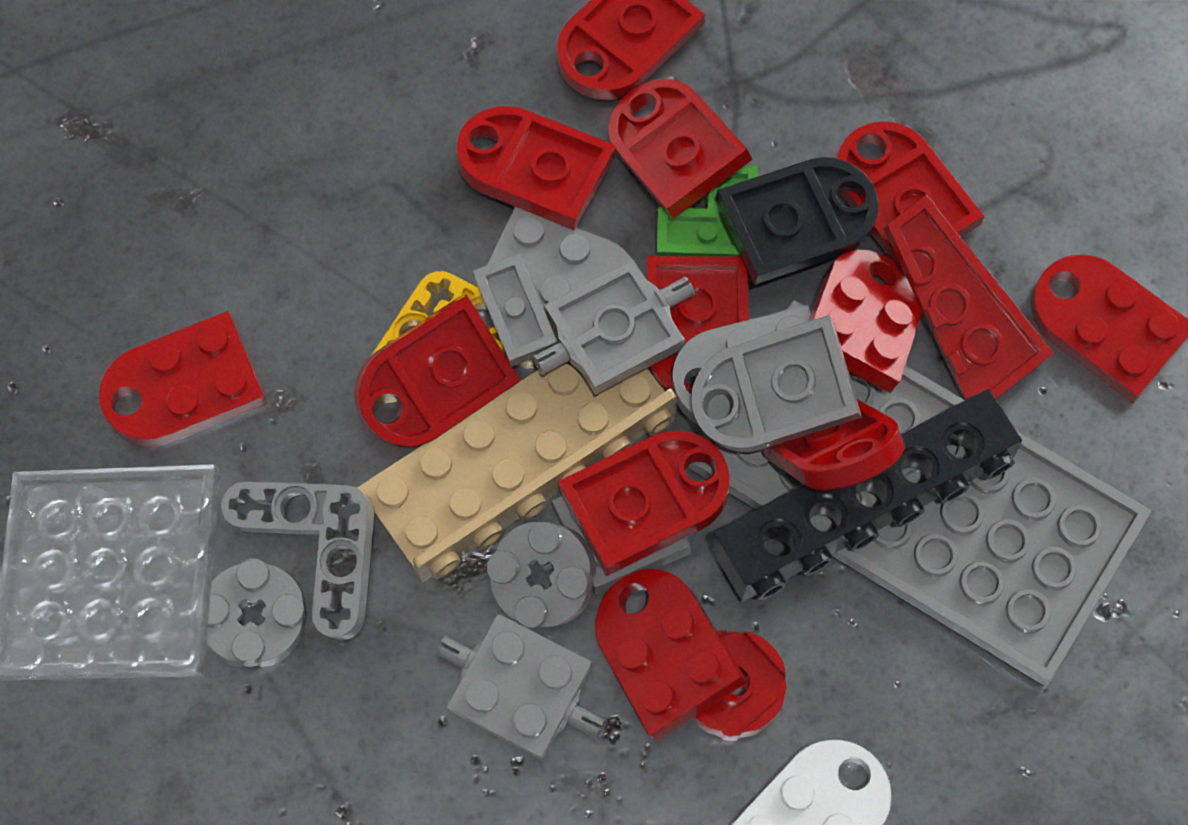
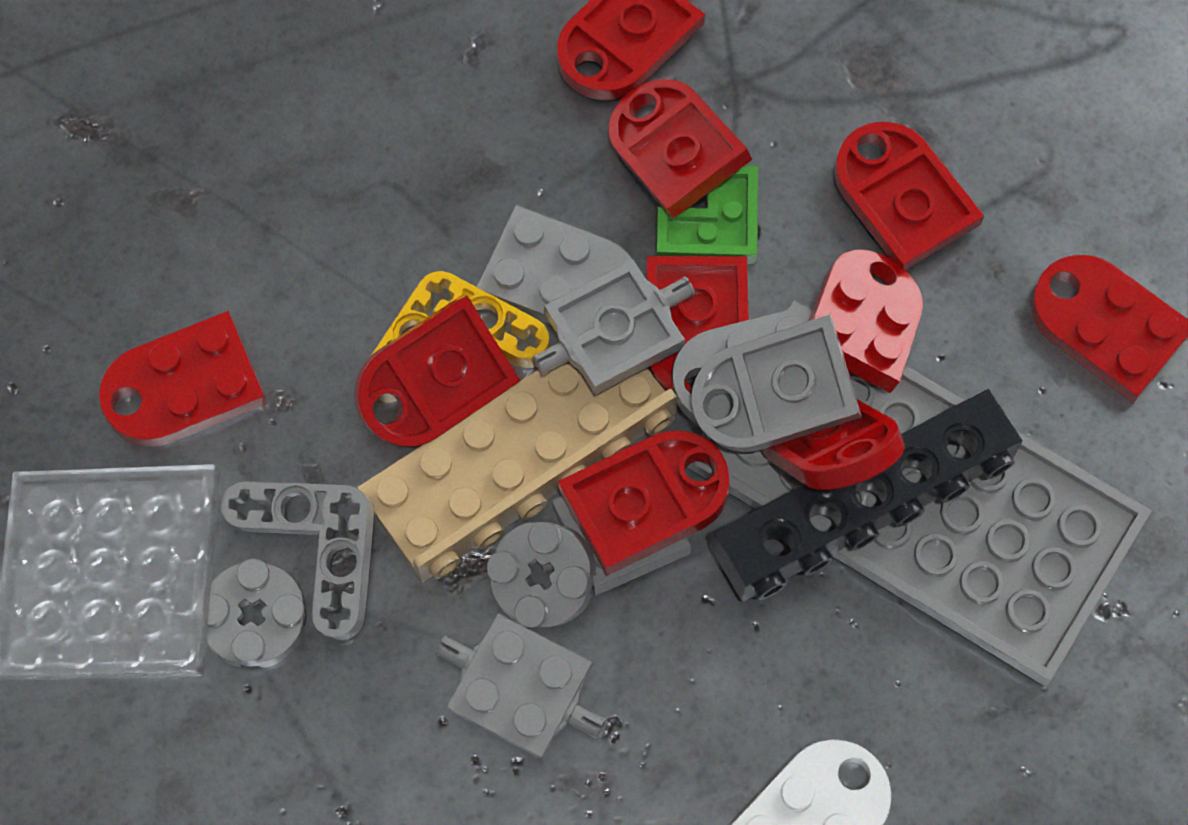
(514, 309): light grey plate -> none
(534, 163): red plate -> none
(666, 653): red plate -> none
(763, 695): red plate -> none
(796, 217): black plate -> none
(968, 312): red wing -> none

